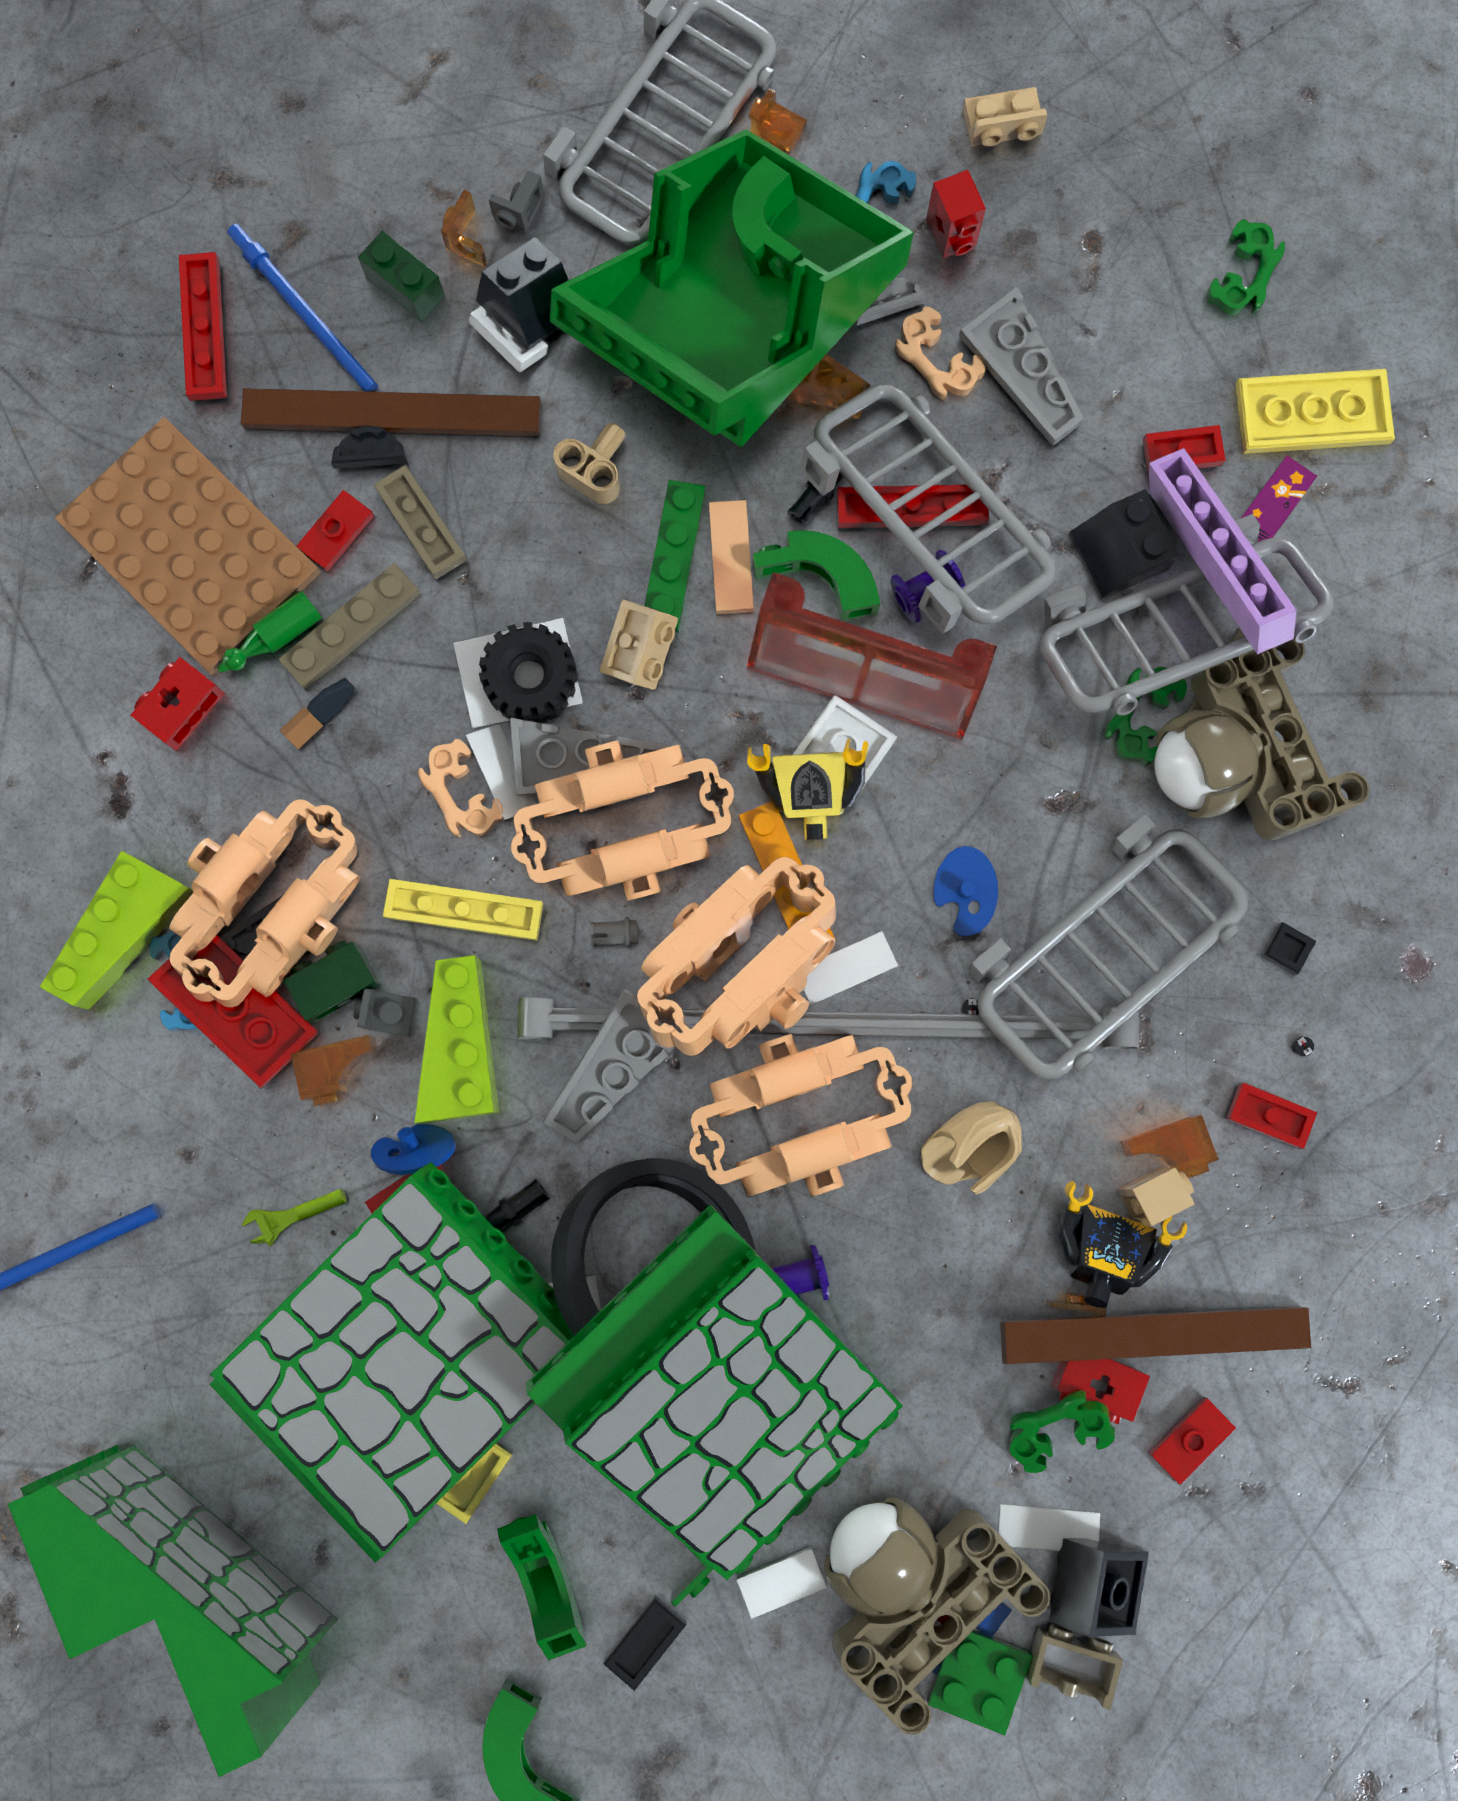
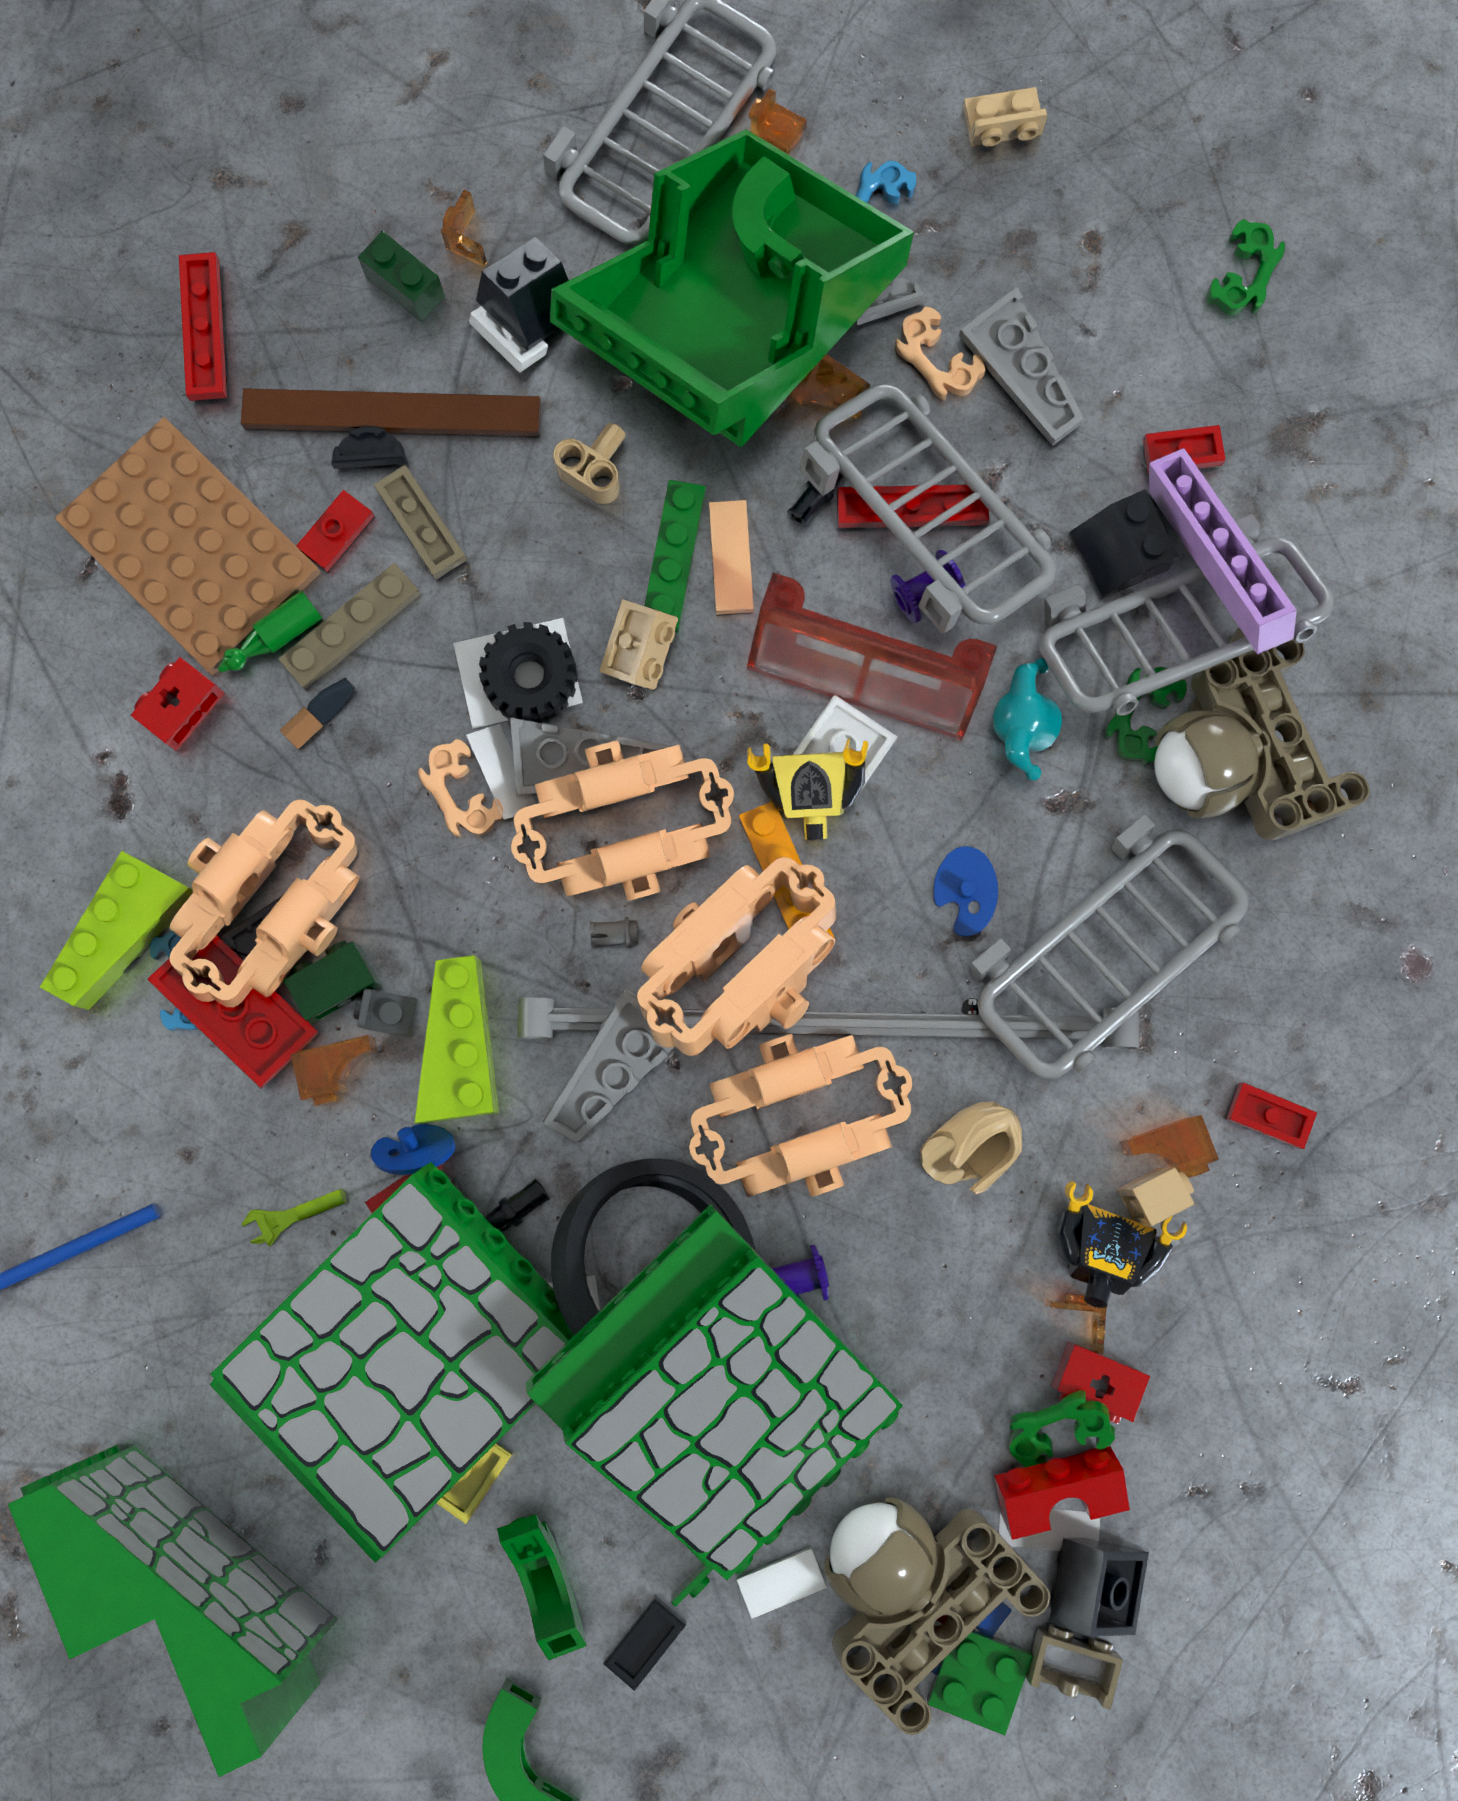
(258, 259): blue bar -> none
(463, 909): light yellow plate -> none
(522, 205): dark grey bracket -> none
(829, 560): green arch -> none
(849, 967): white sticker -> none
(955, 214): red brick -> none
(1026, 718): none -> teal piece
(1032, 1491): none -> red arch
(1154, 1335): reddish brown tile -> none
(1192, 1440): red plate -> none
(1280, 496): magenta sticker -> none
(1288, 948): black tile -> none
(1304, 1046): black piece -> none
(1314, 411): light yellow tile -> none

